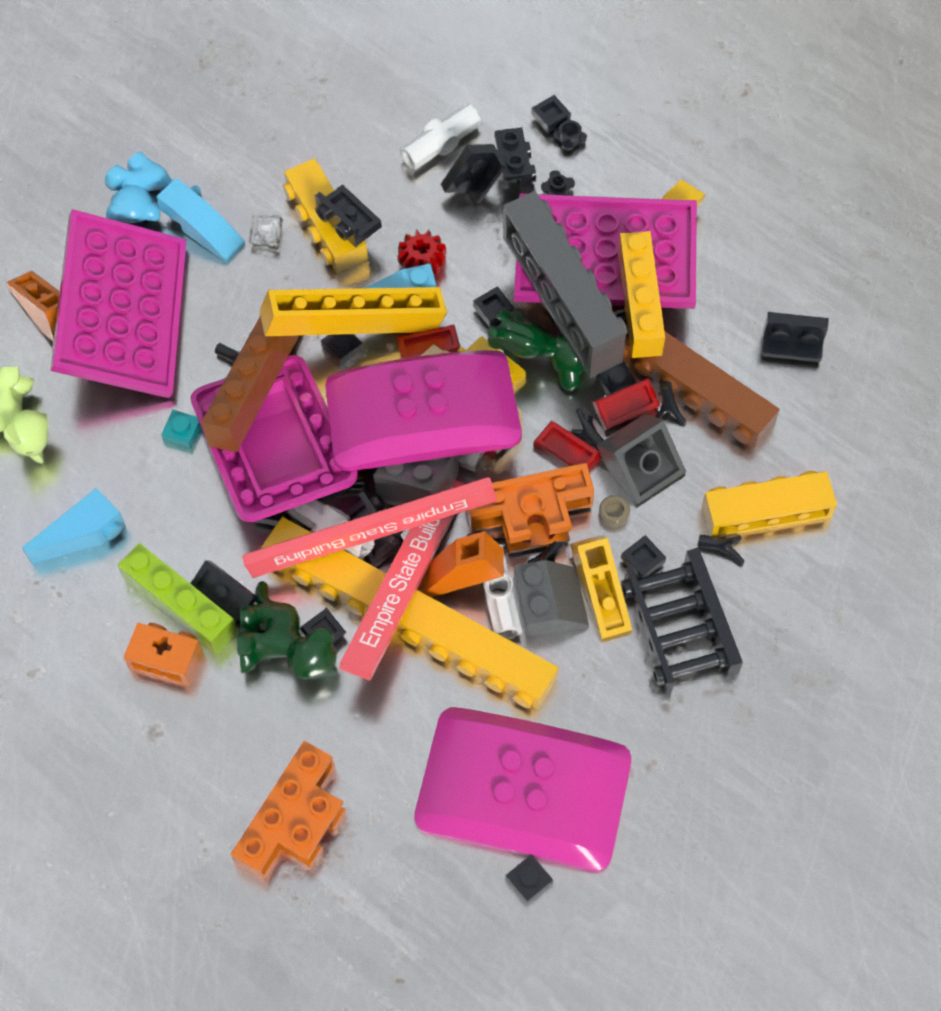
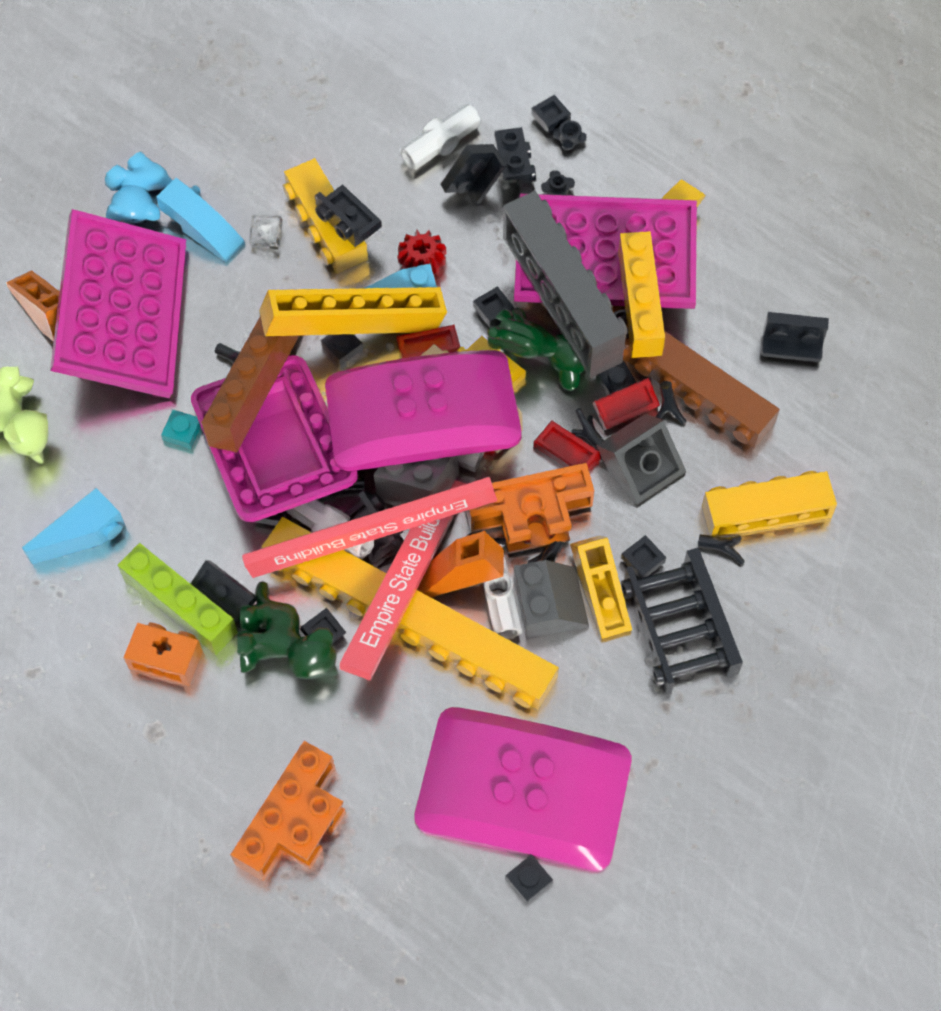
(614, 511): dark tan tile -> none

